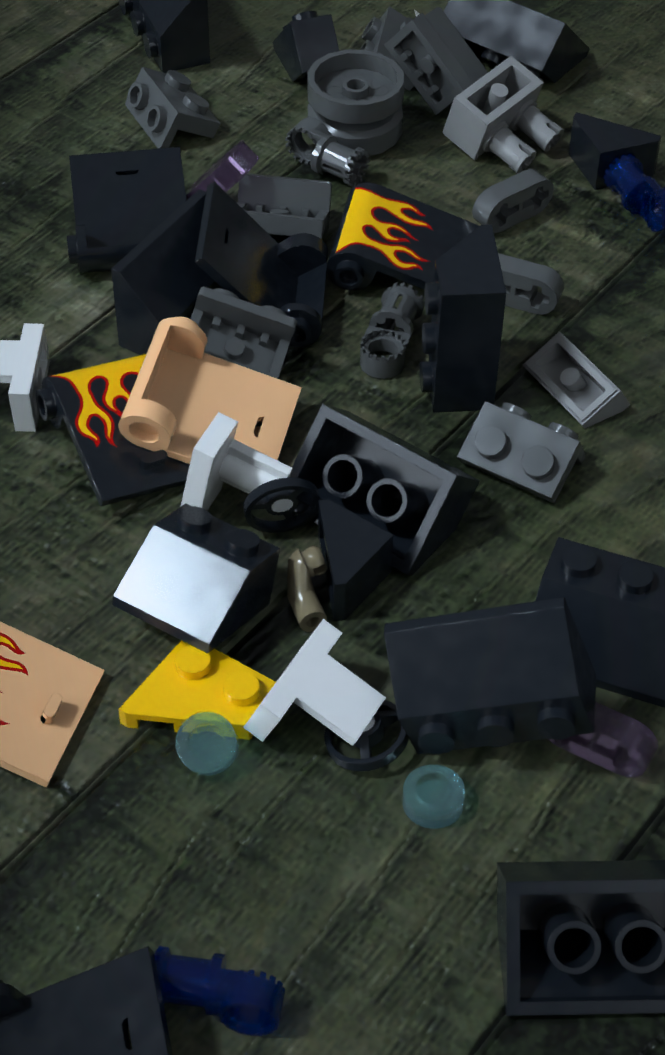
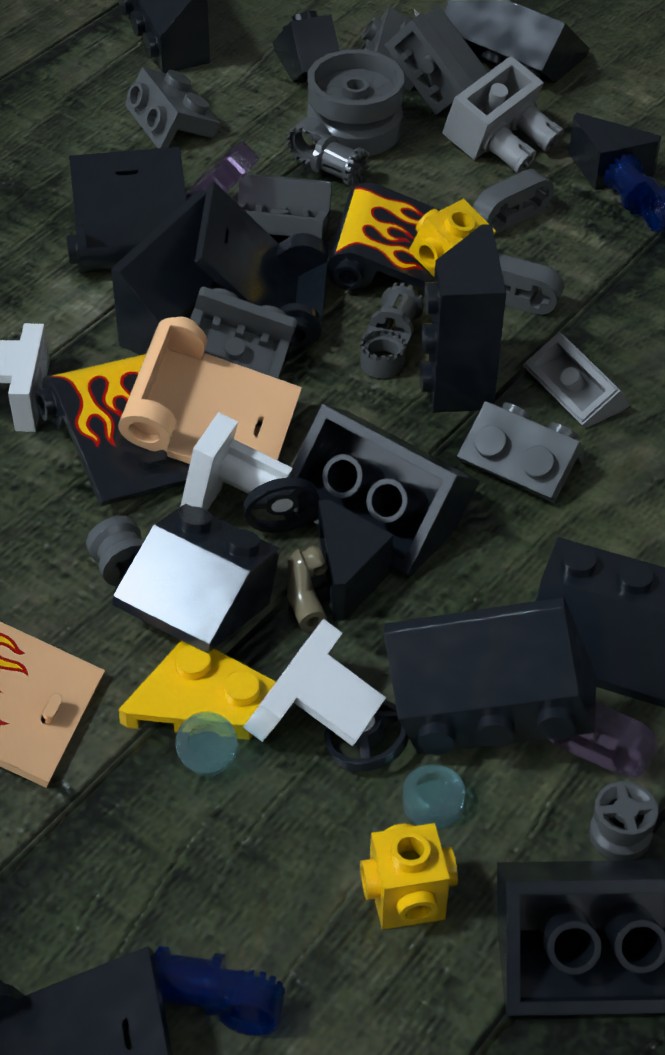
(114, 547): none -> dark grey wheel
(408, 875): none -> yellow brick
(442, 230): none -> yellow brick
(634, 809): none -> dark grey wheel

